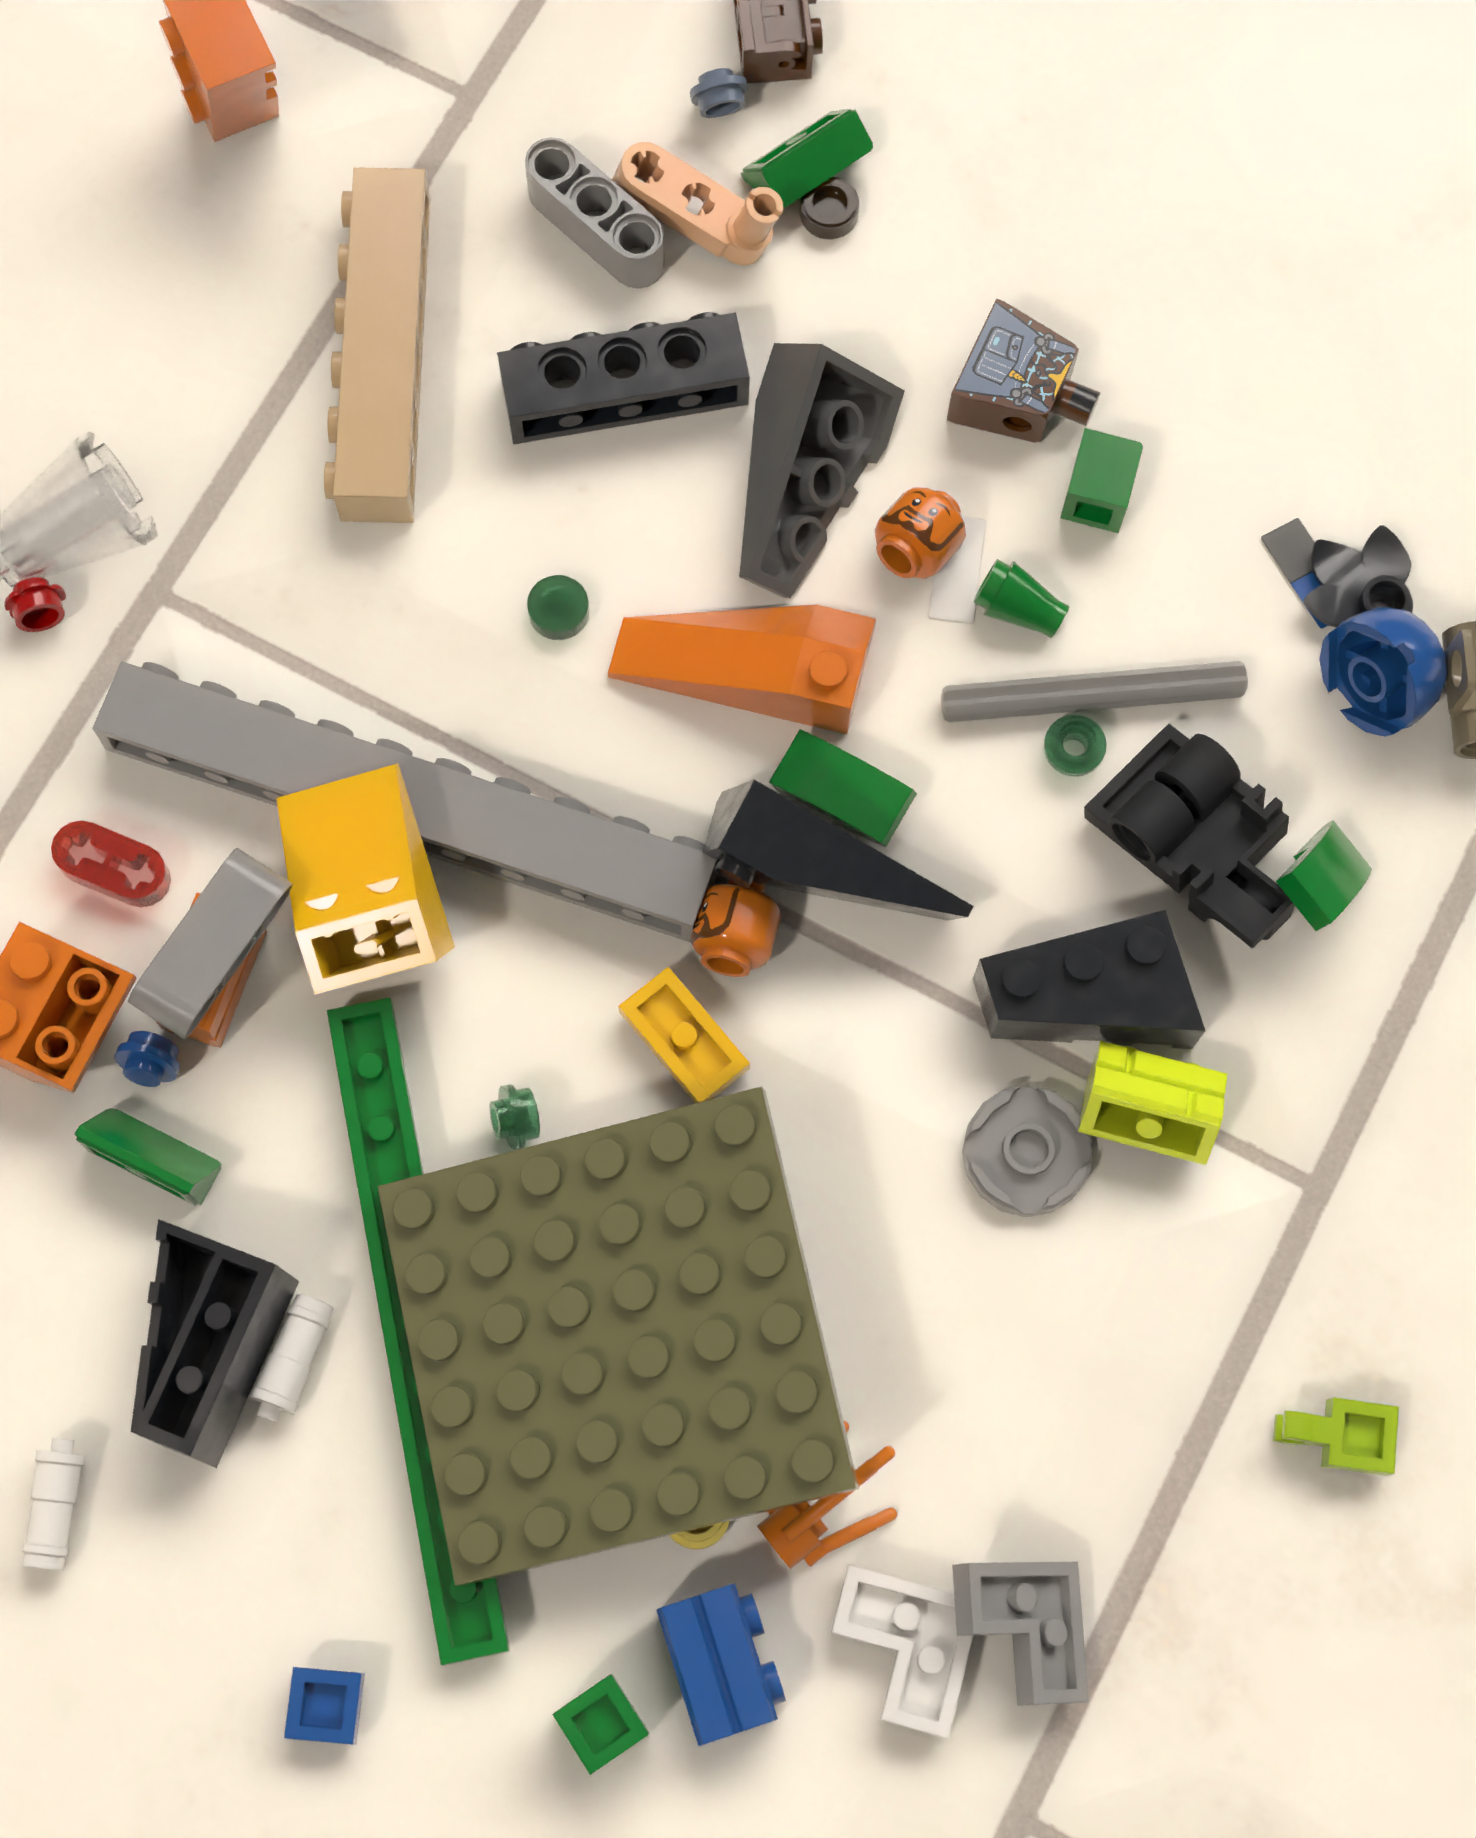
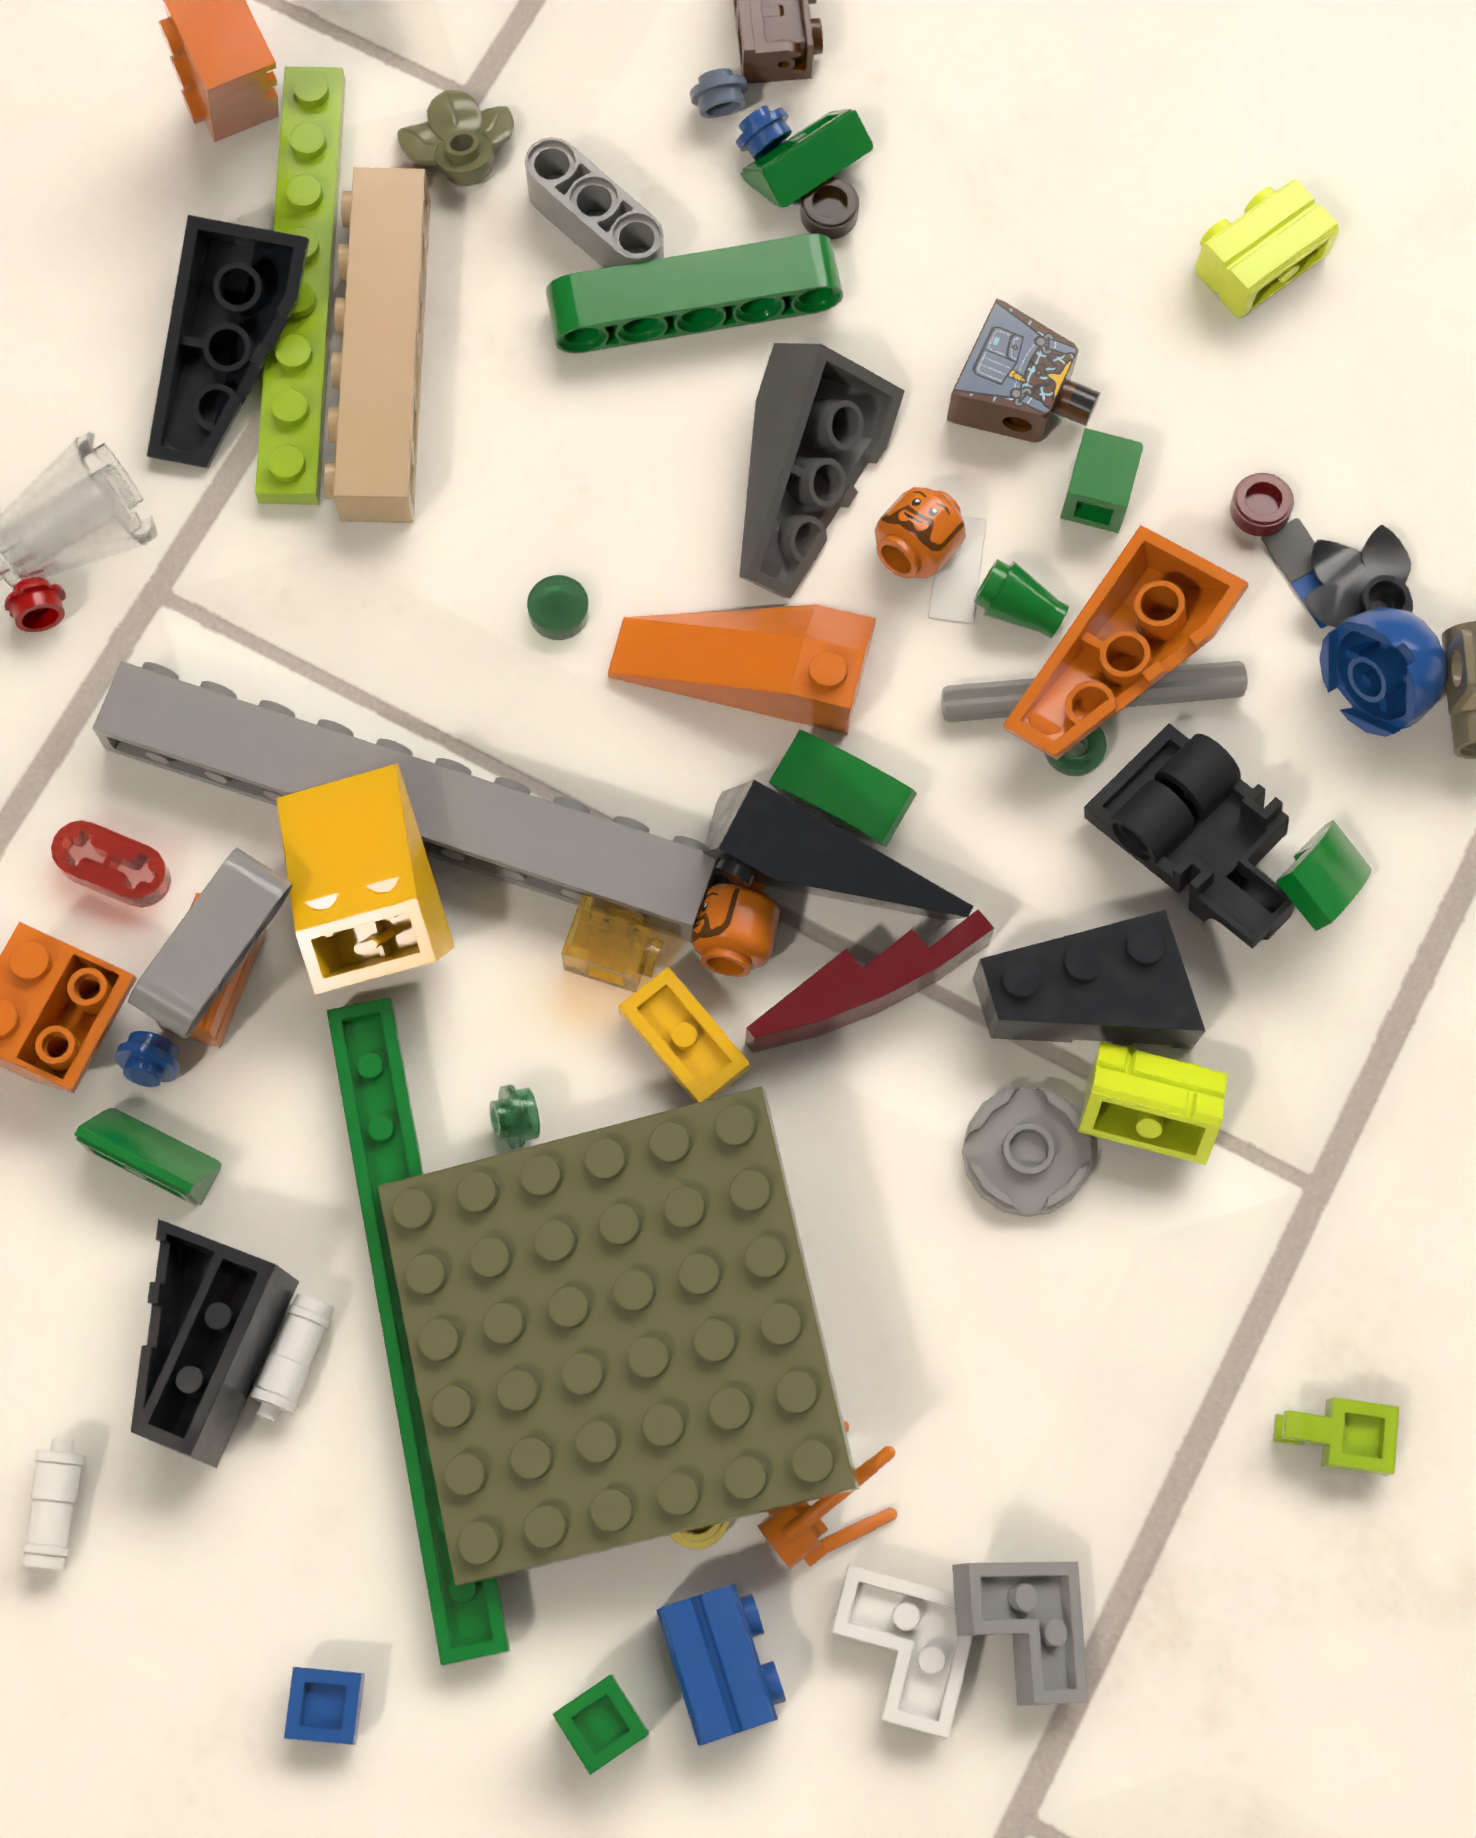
(224, 321): none -> black wedge
(298, 364): none -> lime plate
(458, 137): none -> olive plate
(605, 402): black brick -> none
(610, 947): none -> clear yellow brick
(694, 293): none -> green beam
(724, 224): light nougat beam -> none
(763, 131): none -> blue plate
(848, 993): none -> dark red slope
(1132, 632): none -> orange wedge
(1261, 504): none -> tile
(1265, 247): none -> neon yellow brick

